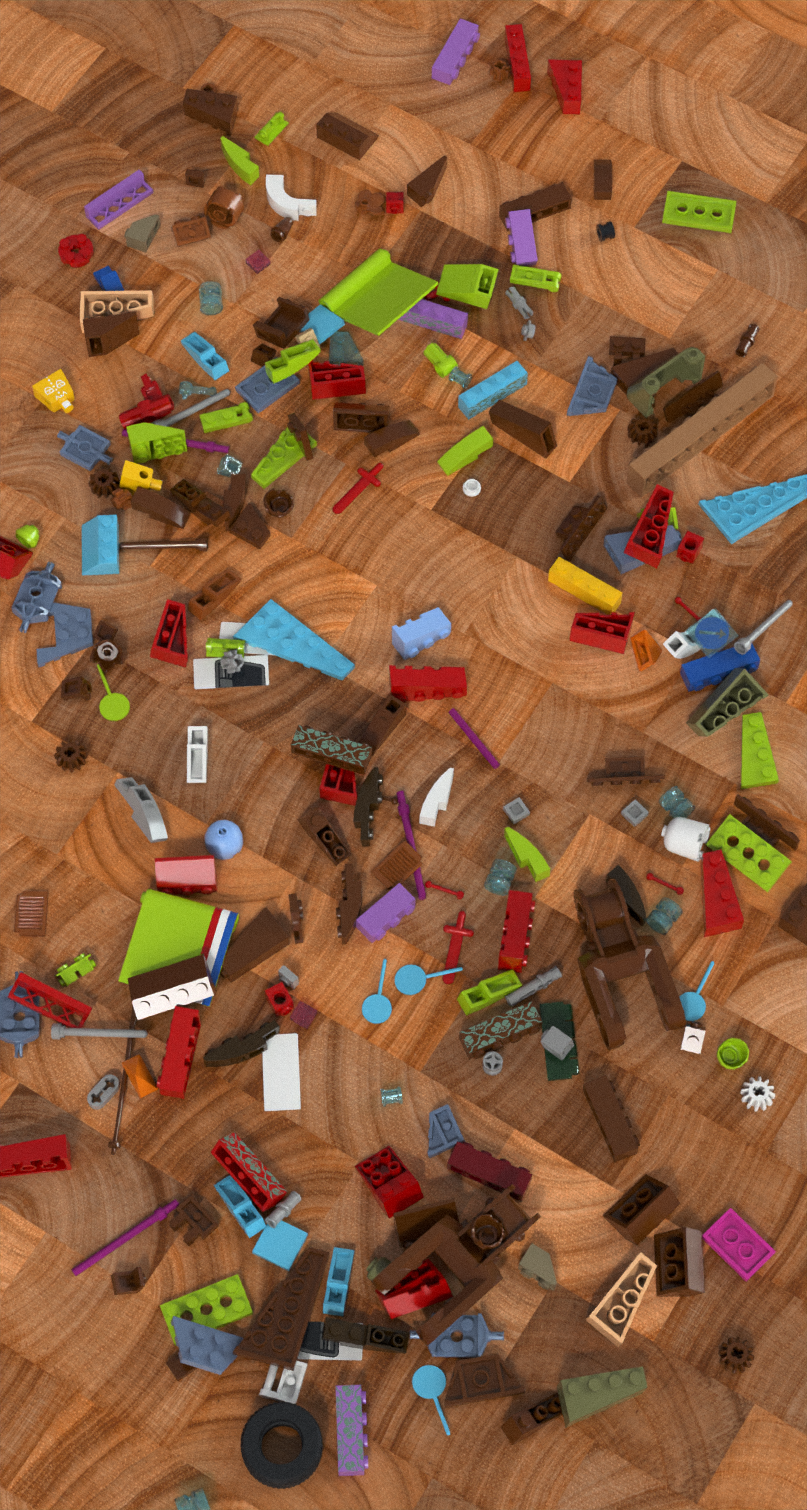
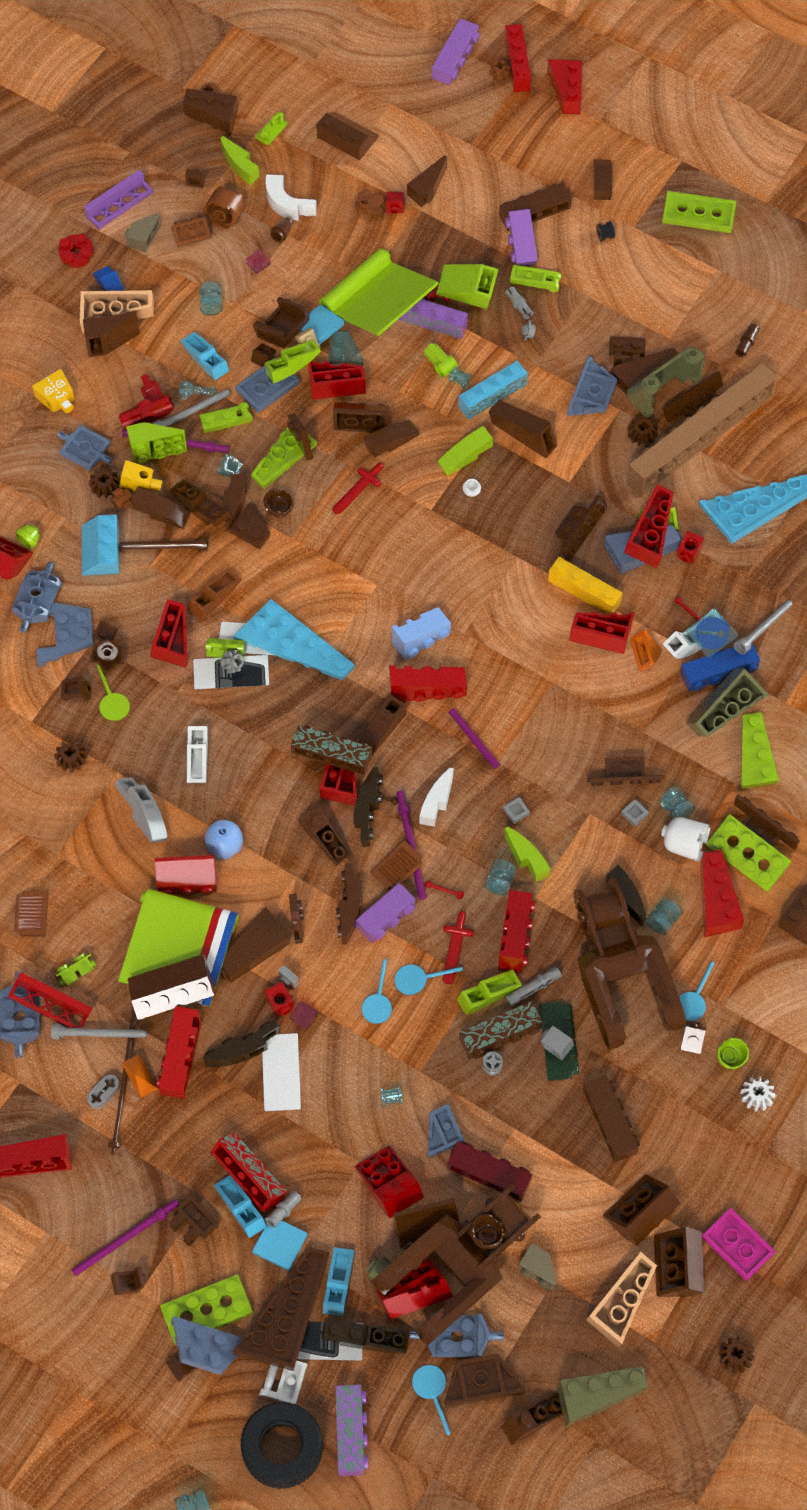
(679, 891): red hinge -> none

